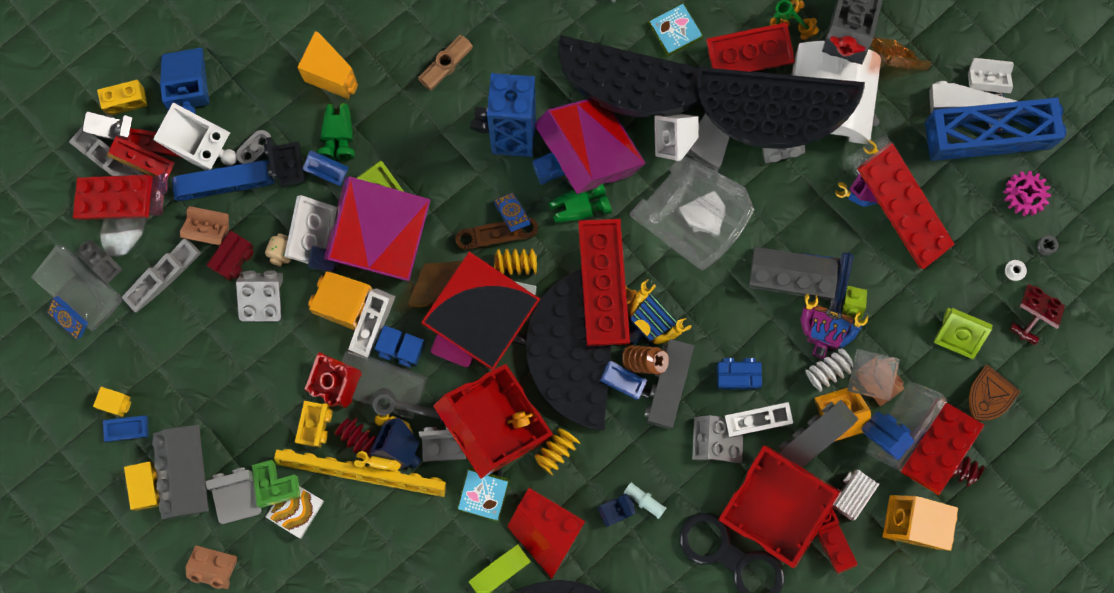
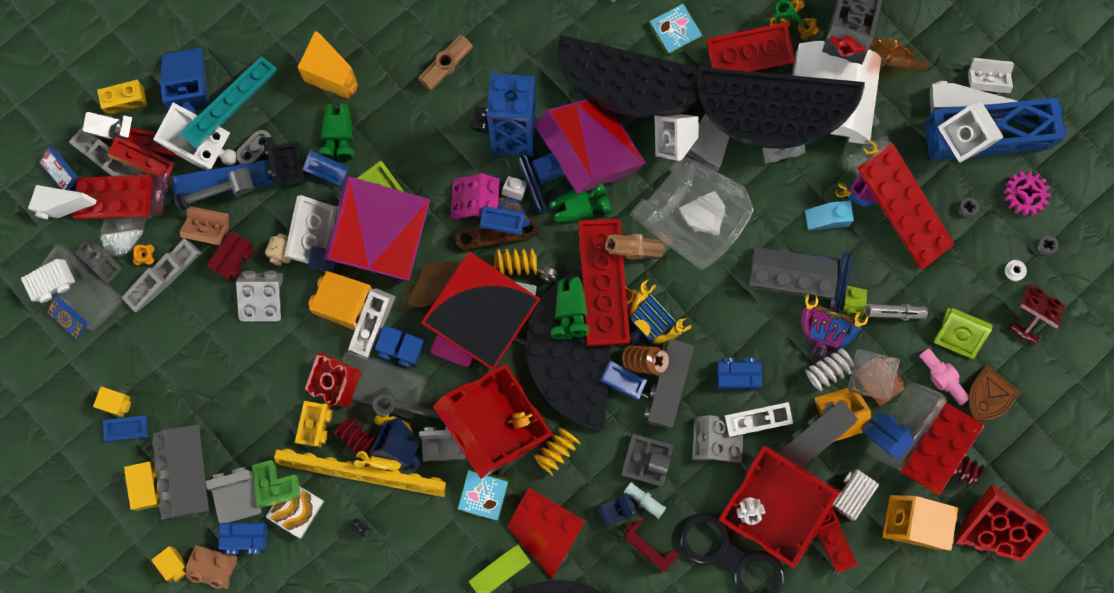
(48, 280): none -> white brick
(58, 169): none -> tile
(58, 202): none -> white slope
(139, 250): none -> light orange plate
(170, 564): none -> yellow brick
(228, 102): none -> teal plate
(239, 182): none -> dark grey piece
(243, 537): none -> blue brick
(359, 527): none -> black bush
(472, 194): none -> dark pink bracket
(502, 220): none -> blue tile
(514, 188): none -> white plate
(533, 184): none -> dark blue axle
(547, 274): none -> flat silver plate
(569, 306): none -> green piece
(634, 246): none -> medium nougat piece
(646, 550): none -> dark red window
(647, 460): none -> dark grey plate
(750, 511): none -> white gear
(829, 216): none -> medium azure slope
(914, 312): none -> light grey pin
(944, 376): none -> bright pink pin
(970, 131): none -> white slope
(972, 203): none -> dark grey bush
(1002, 526): none -> red wedge

